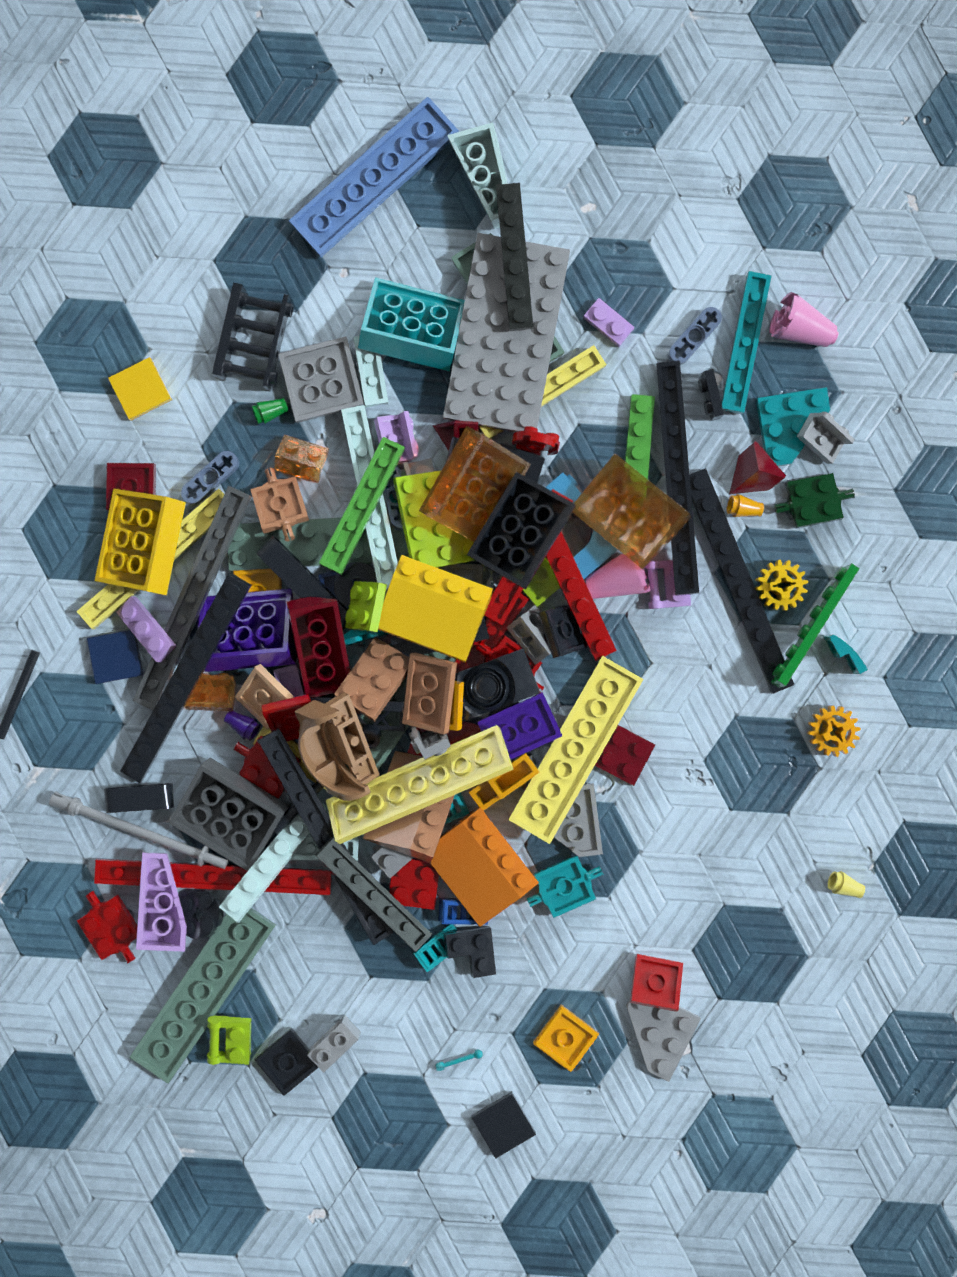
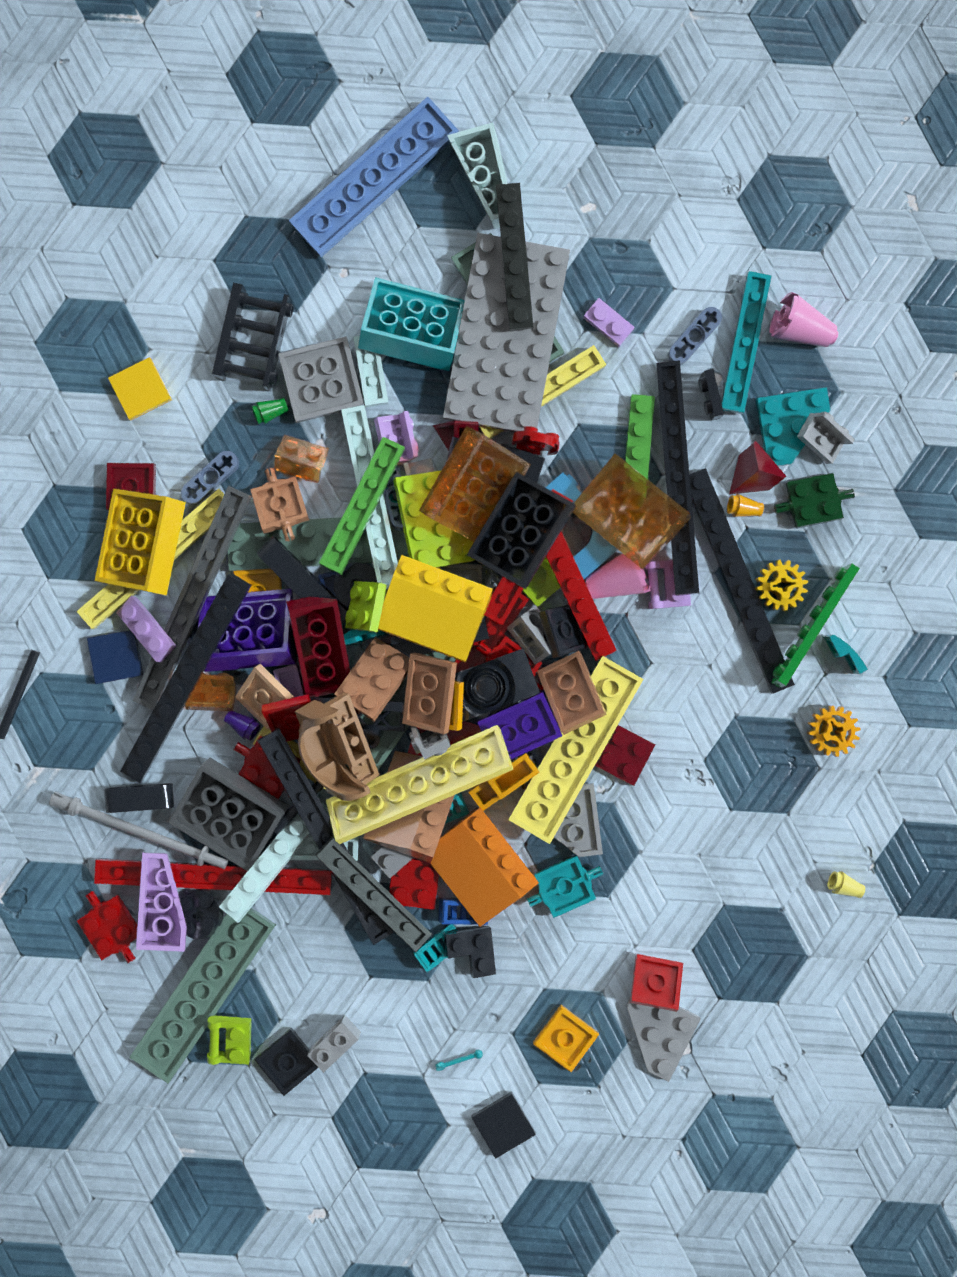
(571, 692): none -> nougat plate

